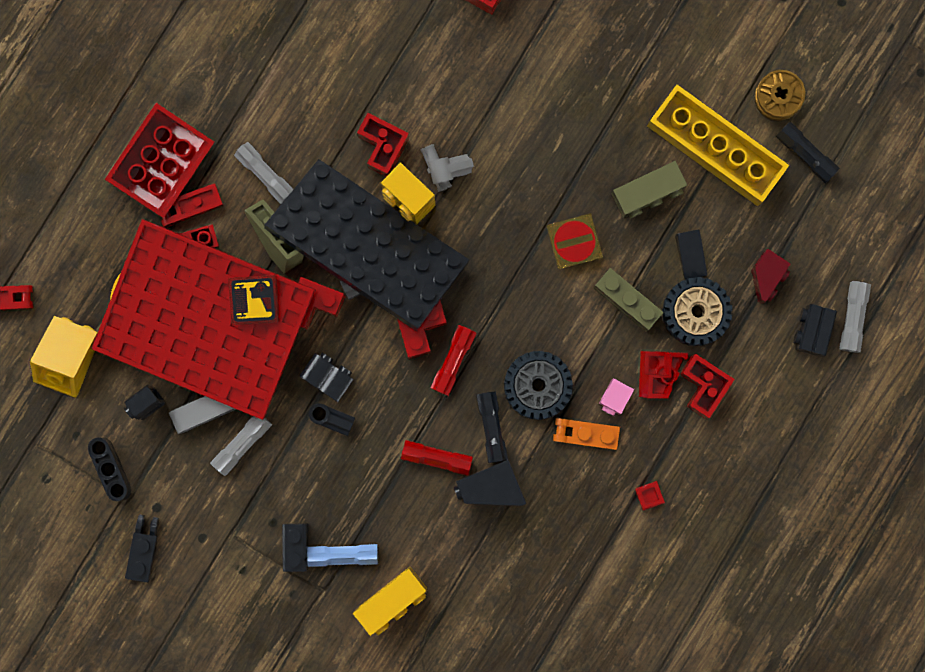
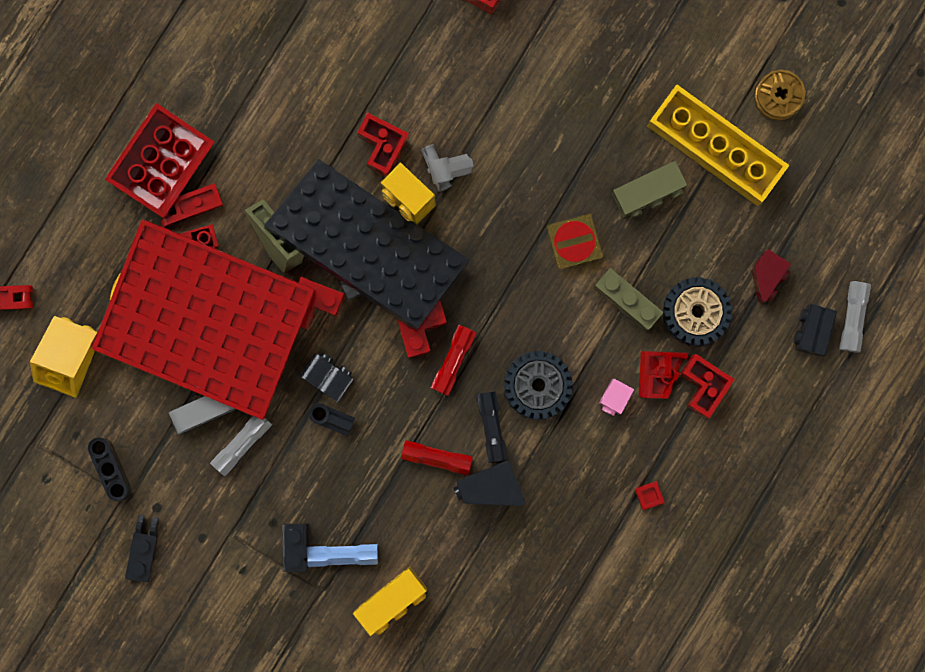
(144, 403): black brick -> none
(253, 161): light grey axle -> none
(253, 299): tile -> none
(587, 434): orange plate -> none
(691, 254): black slope -> none
(801, 146): black axle -> none

